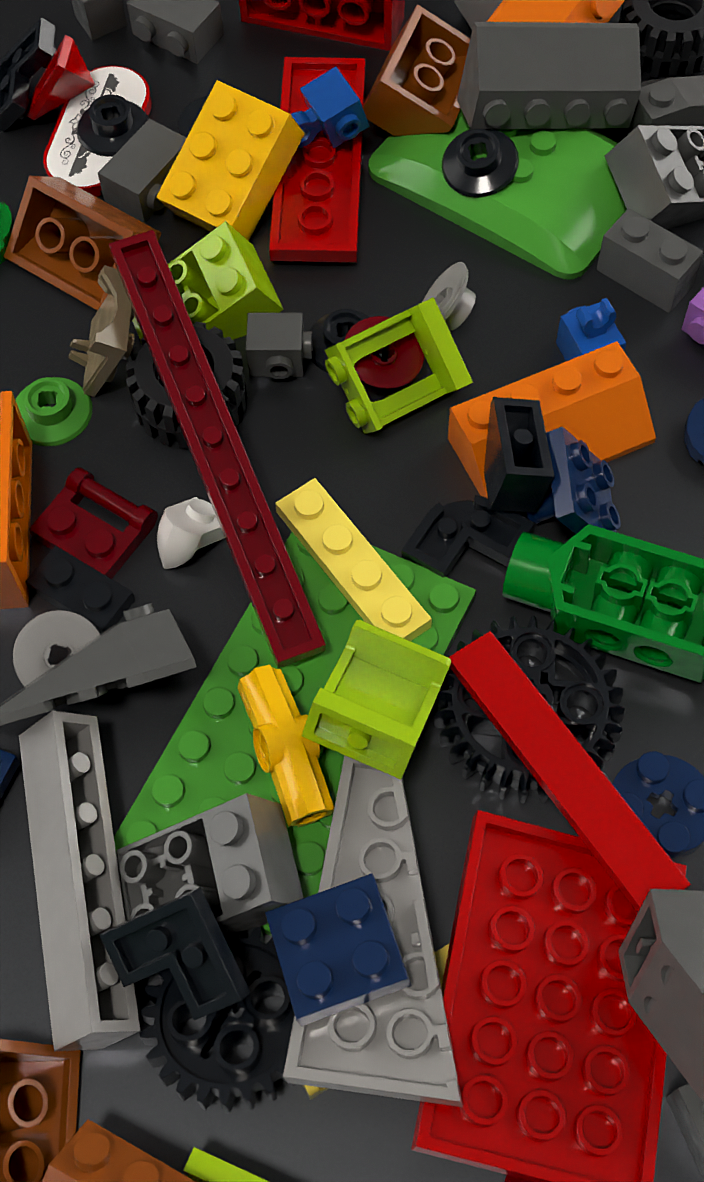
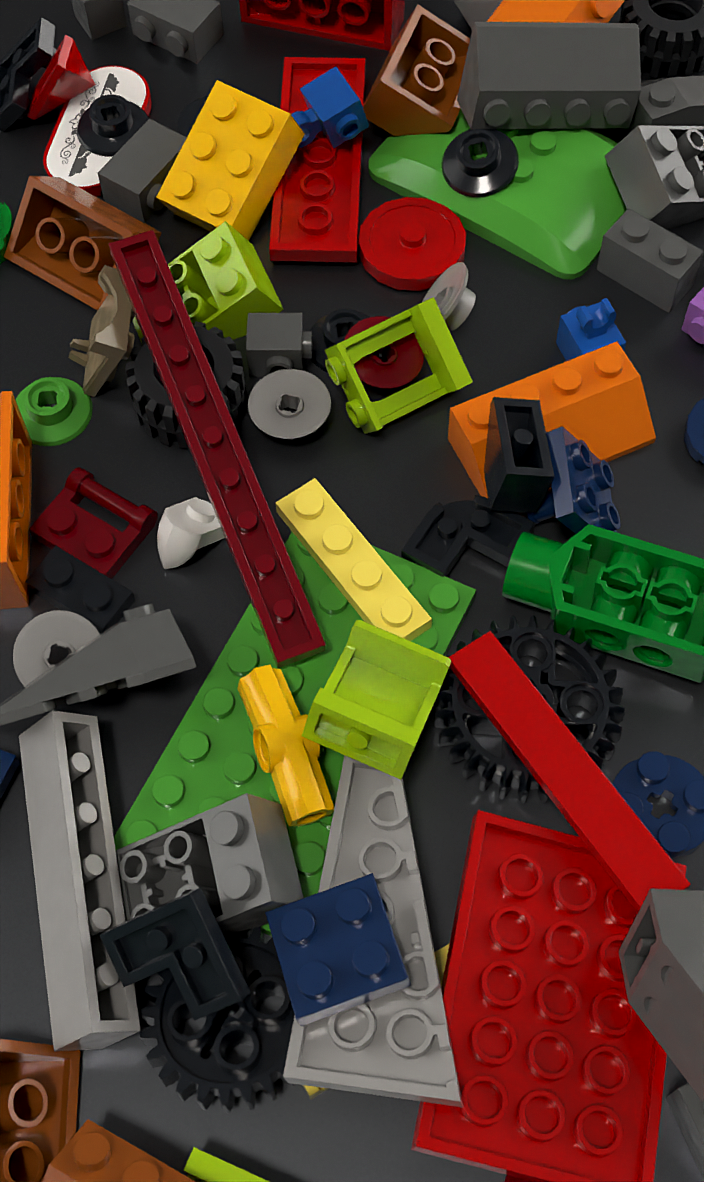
(294, 390): none -> light grey piece
(411, 242): none -> red wheel

